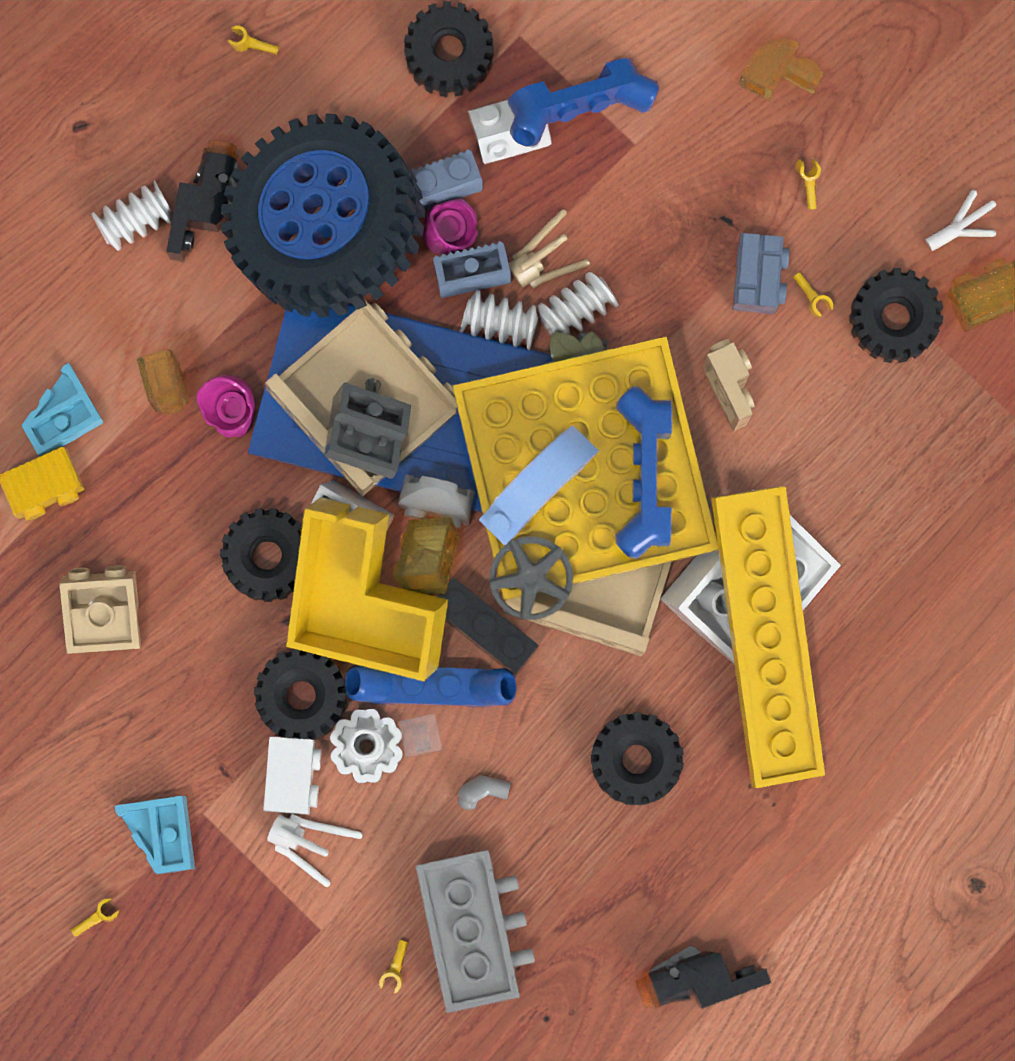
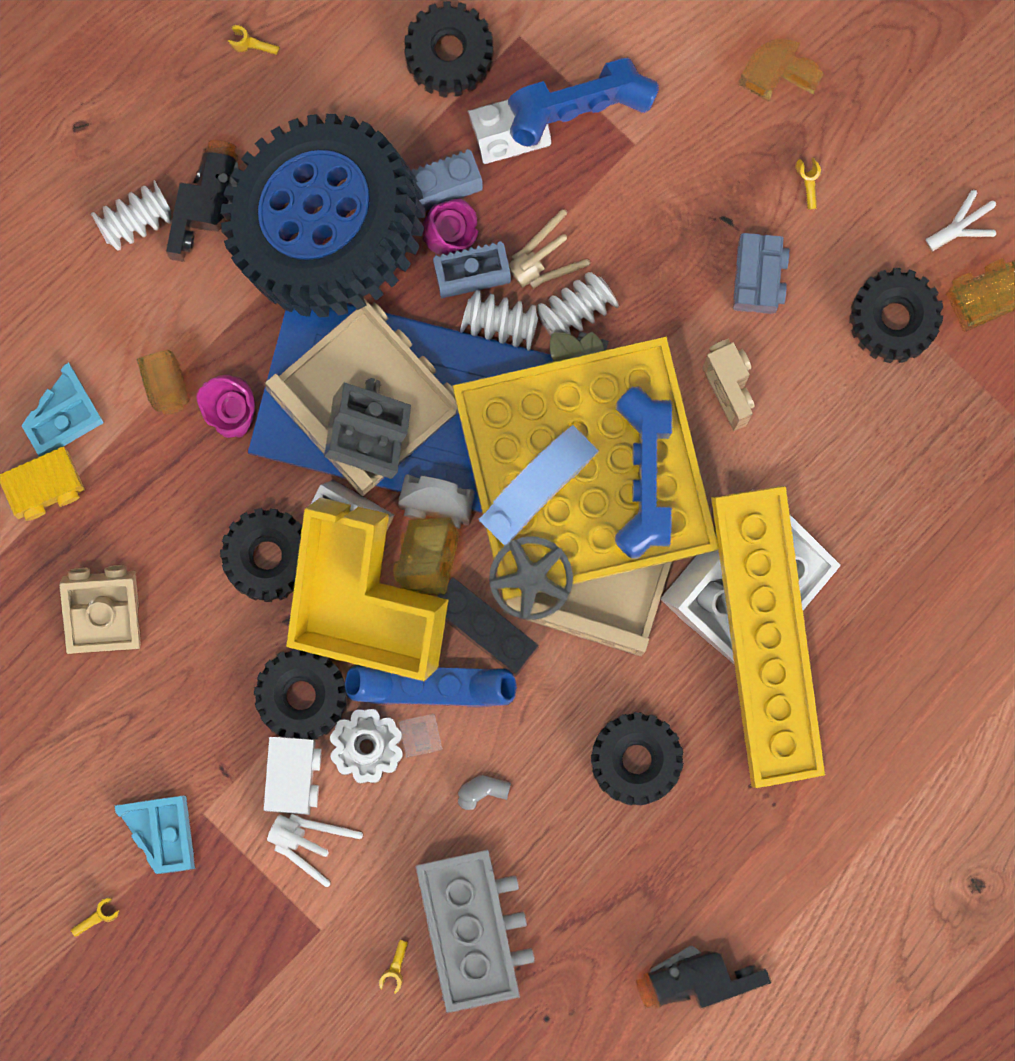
(812, 296): yellow hand -> none

